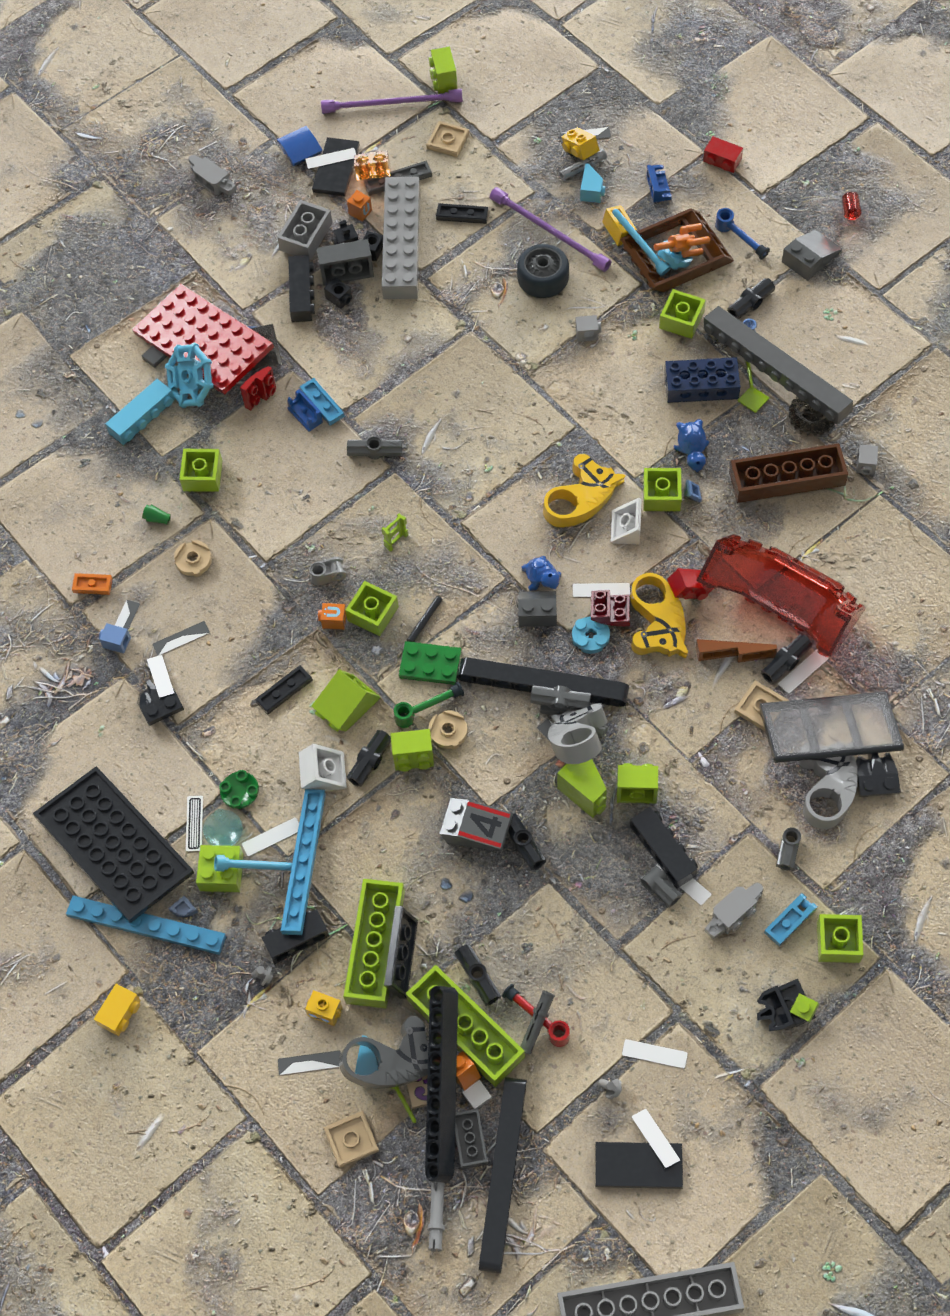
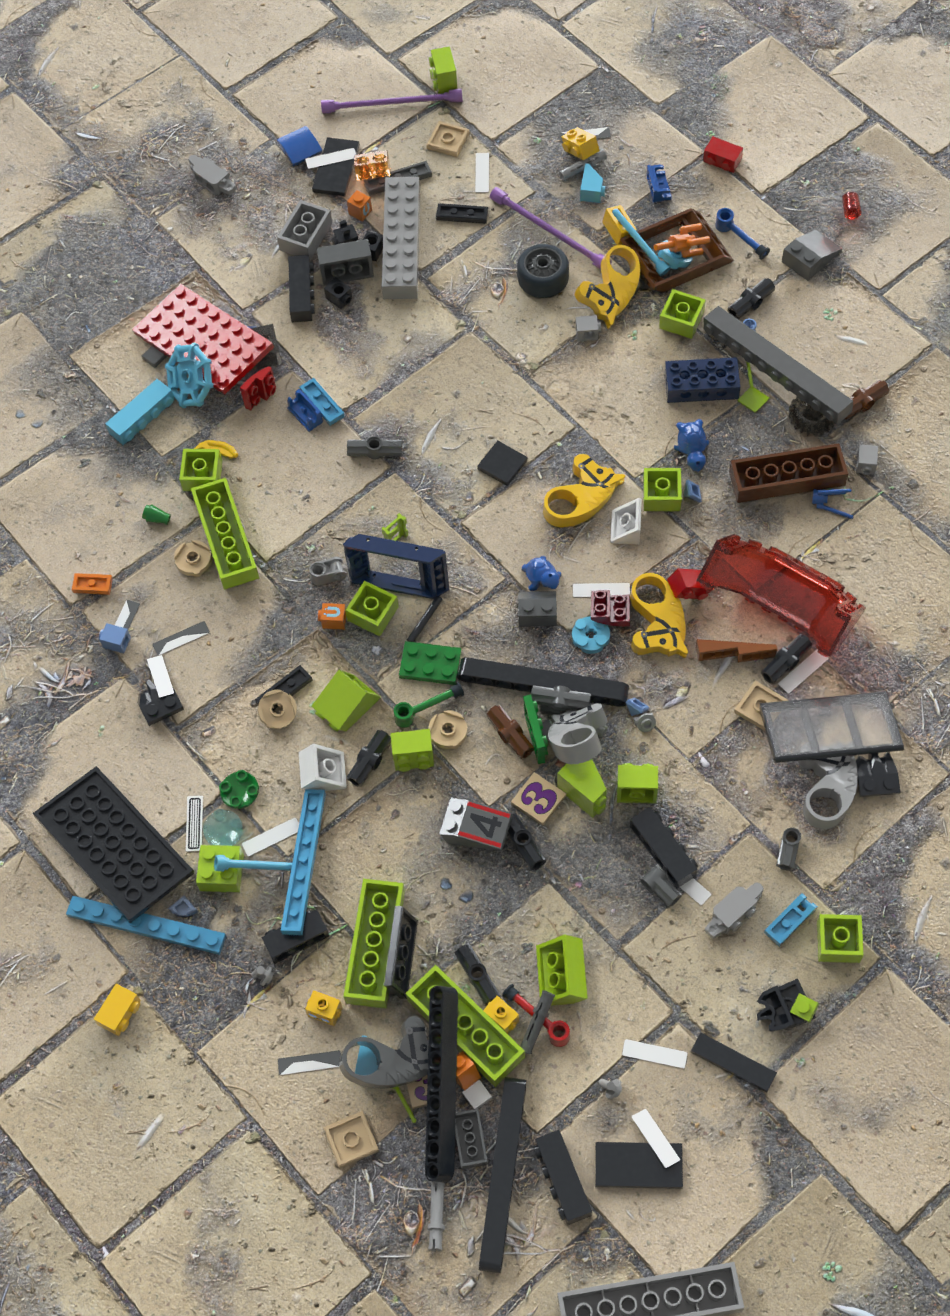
(225, 449): none -> yellow piece
(225, 533): none -> lime brick
(281, 699): none -> tan plate
(430, 560): none -> dark blue window
(482, 172): none -> white sticker
(502, 463): none -> black tile
(502, 1014): none -> yellow head
(510, 731): none -> reddish brown piece
(535, 728): none -> green plate
(538, 799): none -> tan tile
(562, 969): none -> lime slope
(563, 1177): none -> black brick
(614, 294): none -> yellow animal
(636, 707): none -> medium blue slope
(645, 722): none -> light grey plate
(733, 1062): none -> black tile
(821, 497): none -> blue plant
(865, 398): none -> reddish brown piece

